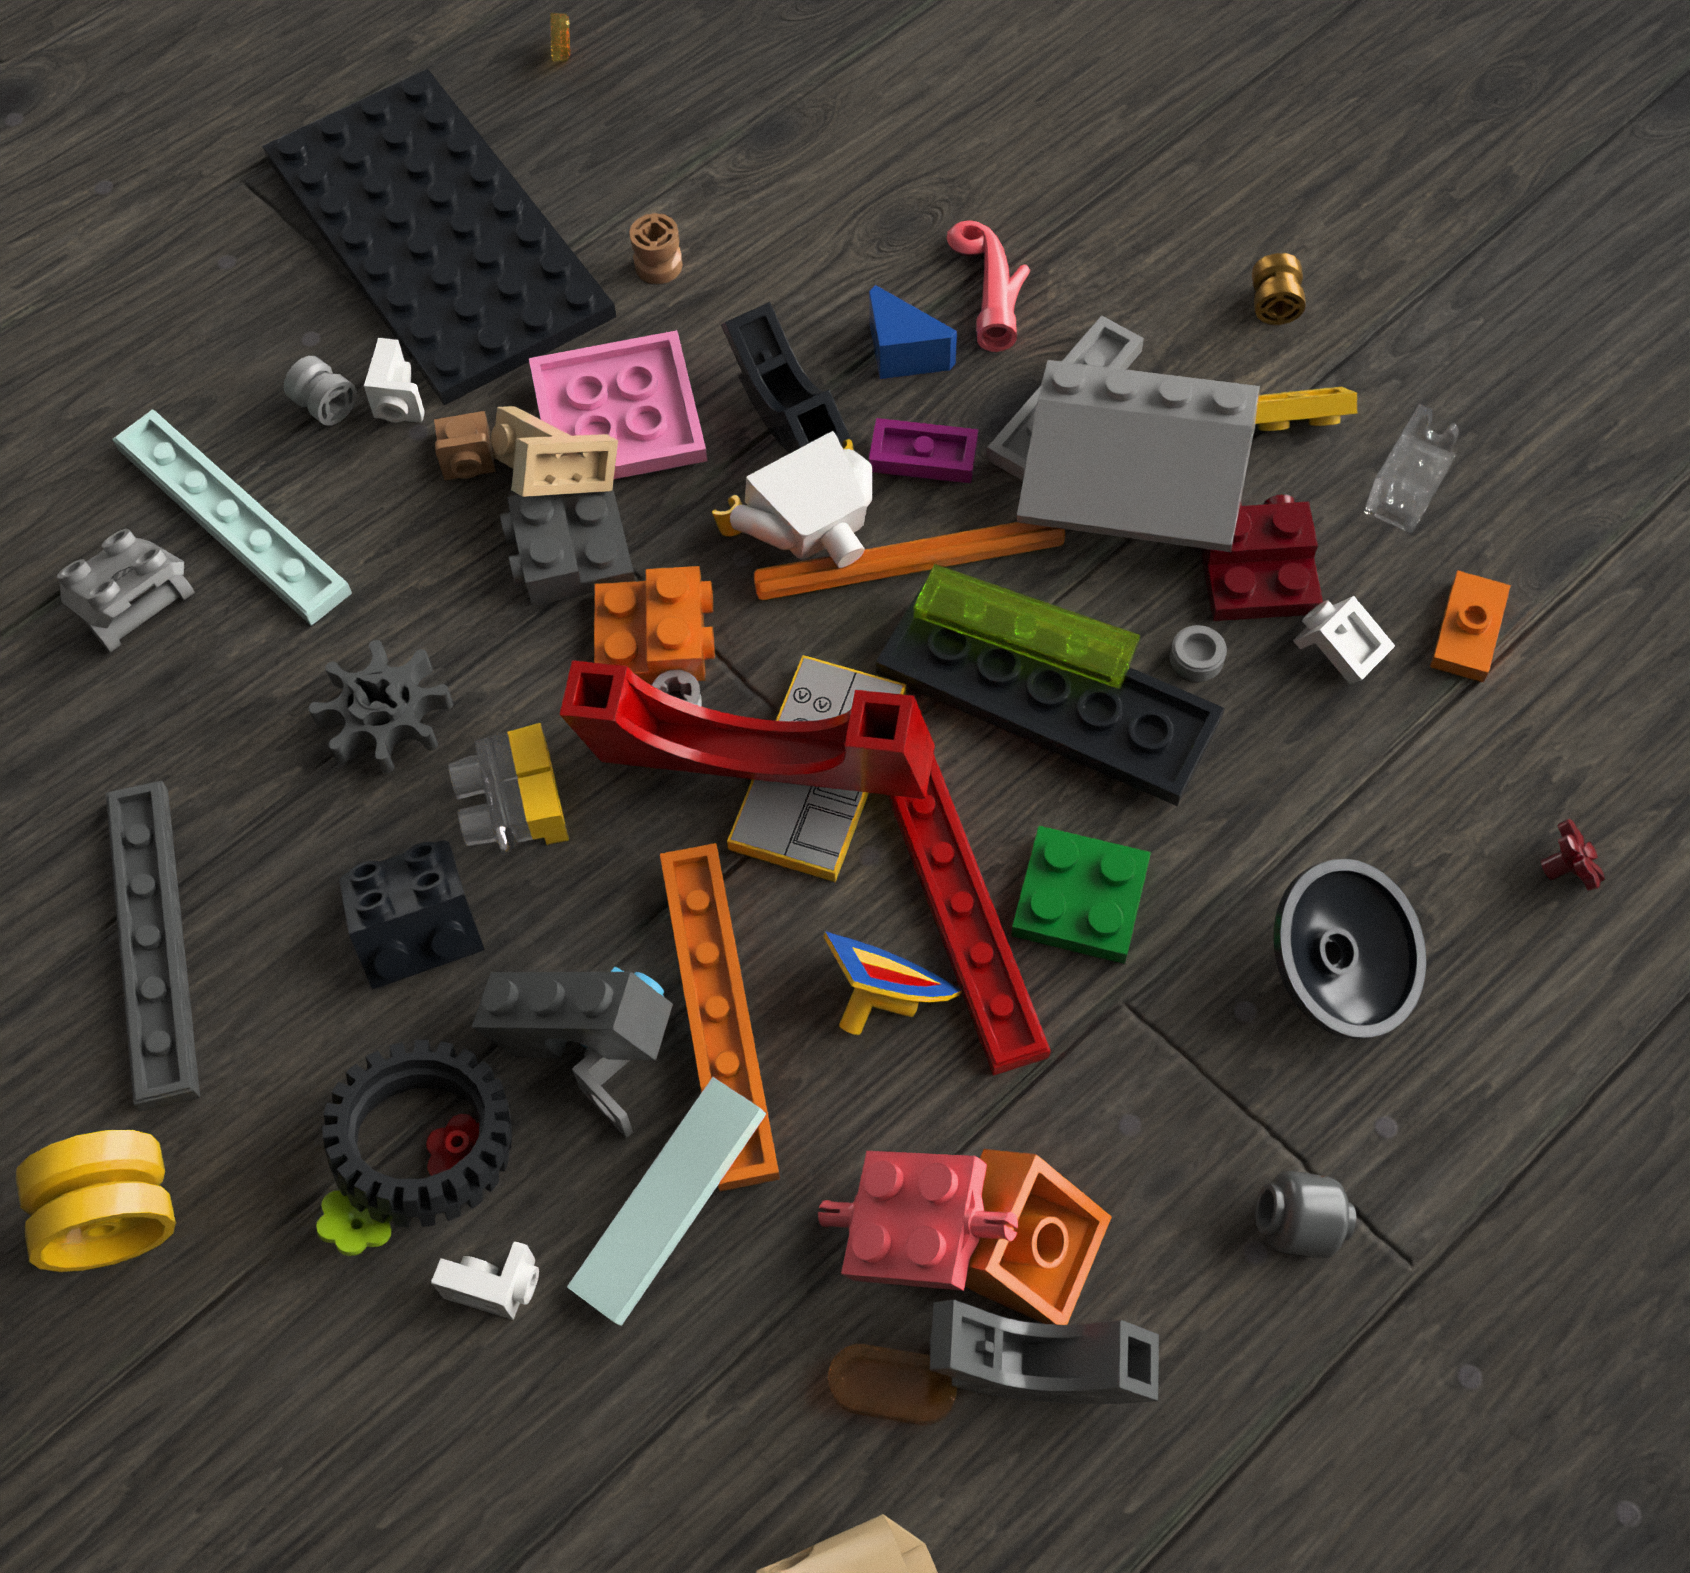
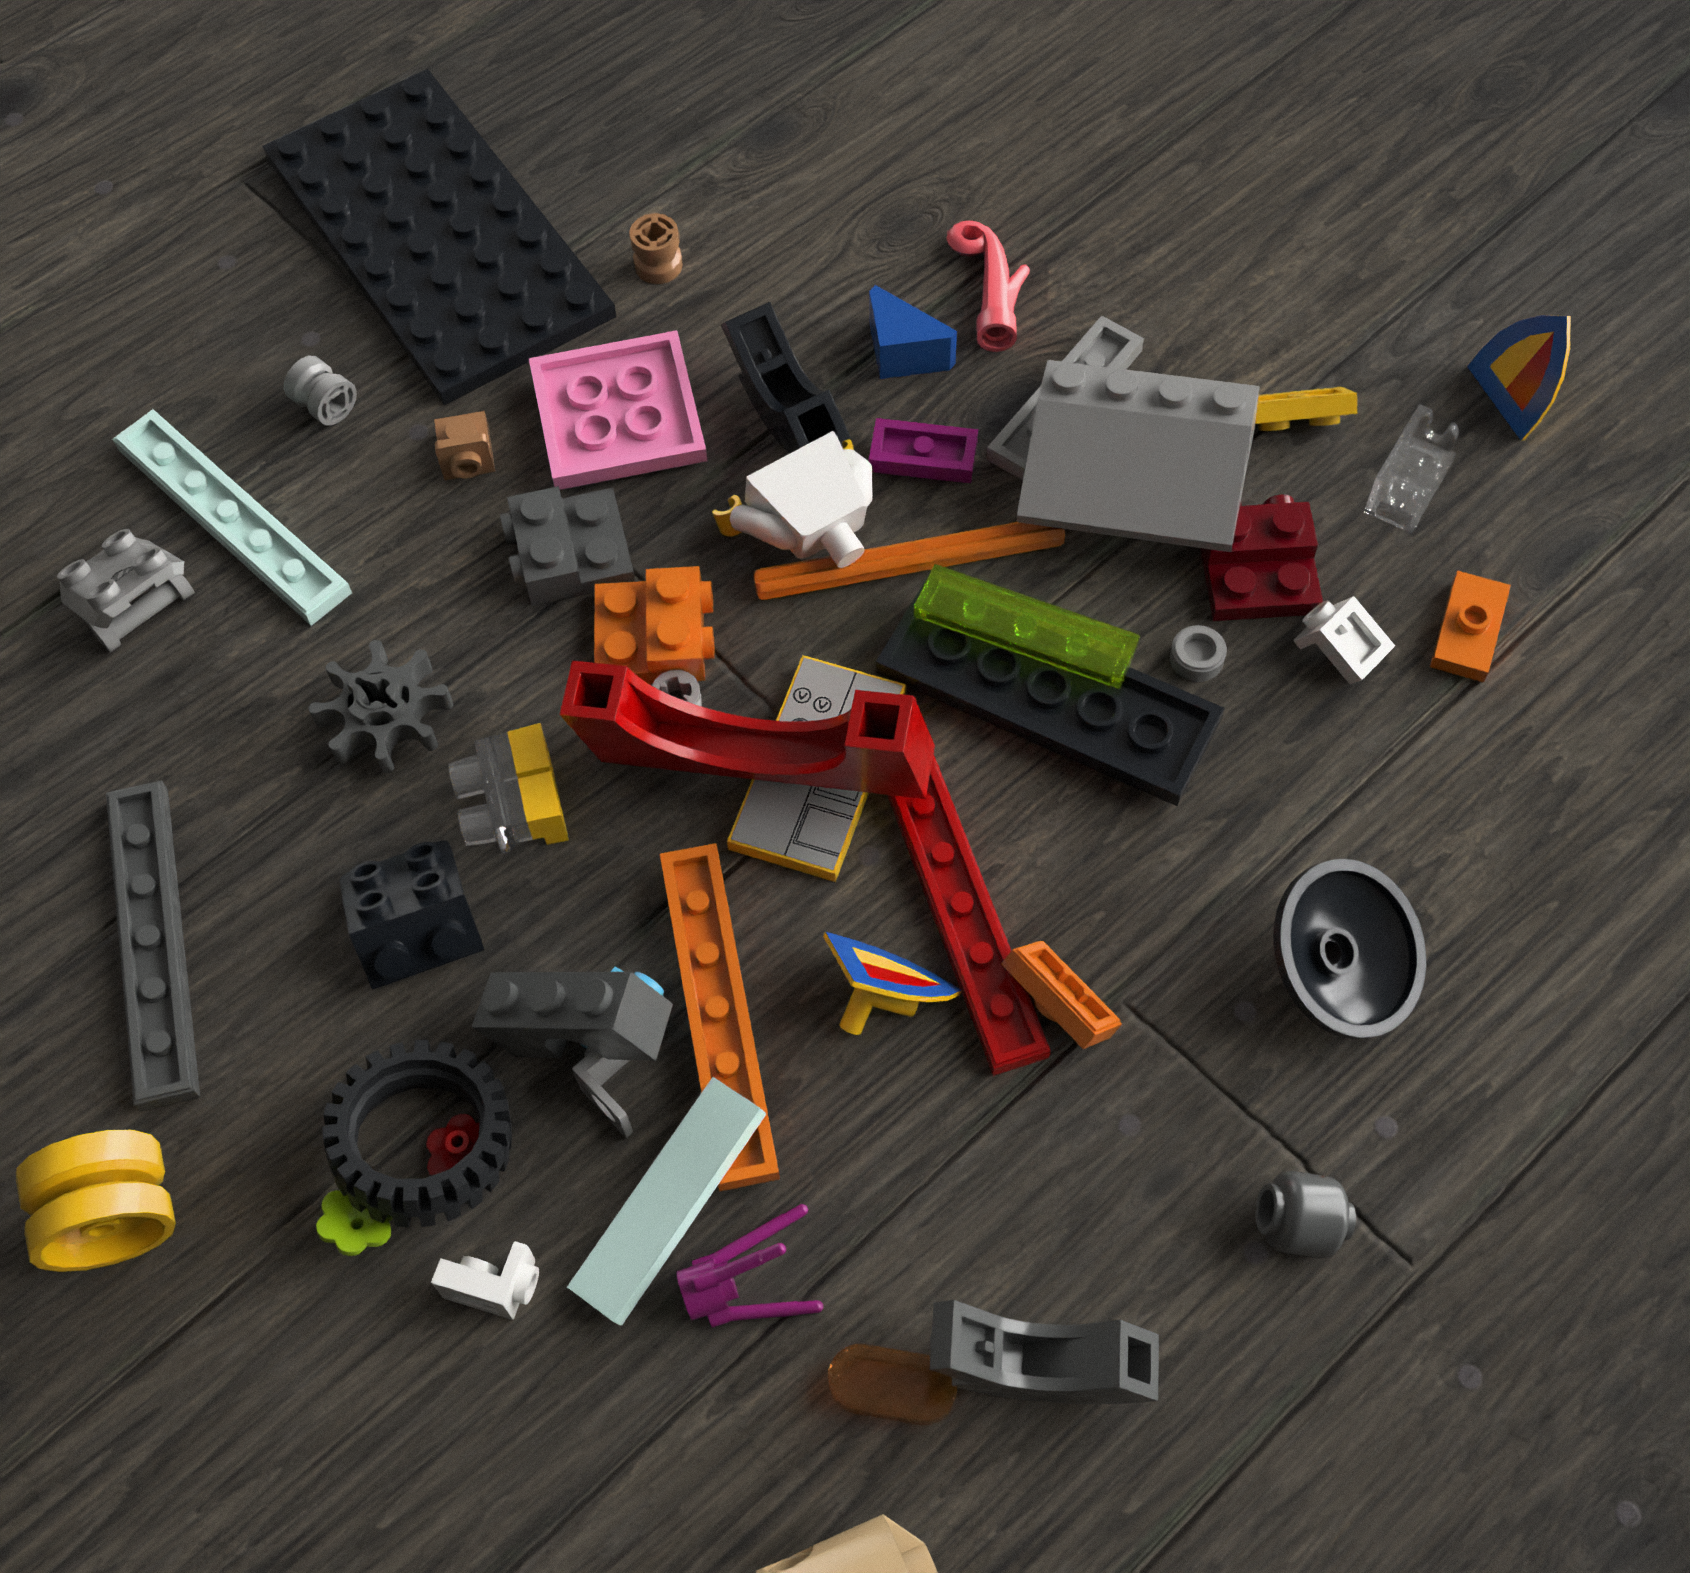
(390, 385): white bracket -> none
(549, 459): tan bracket -> none
(560, 37): clear yellow tile -> none
(711, 1282): none -> magenta plant
(916, 1219): coral plate -> none
(1053, 1244): orange slope -> none
(1061, 994): none -> orange plate
(1081, 894): green plate -> none
(1278, 289): pearl gold wheel -> none
(1524, 369): none -> blue shield
(1574, 857): dark red plant -> none

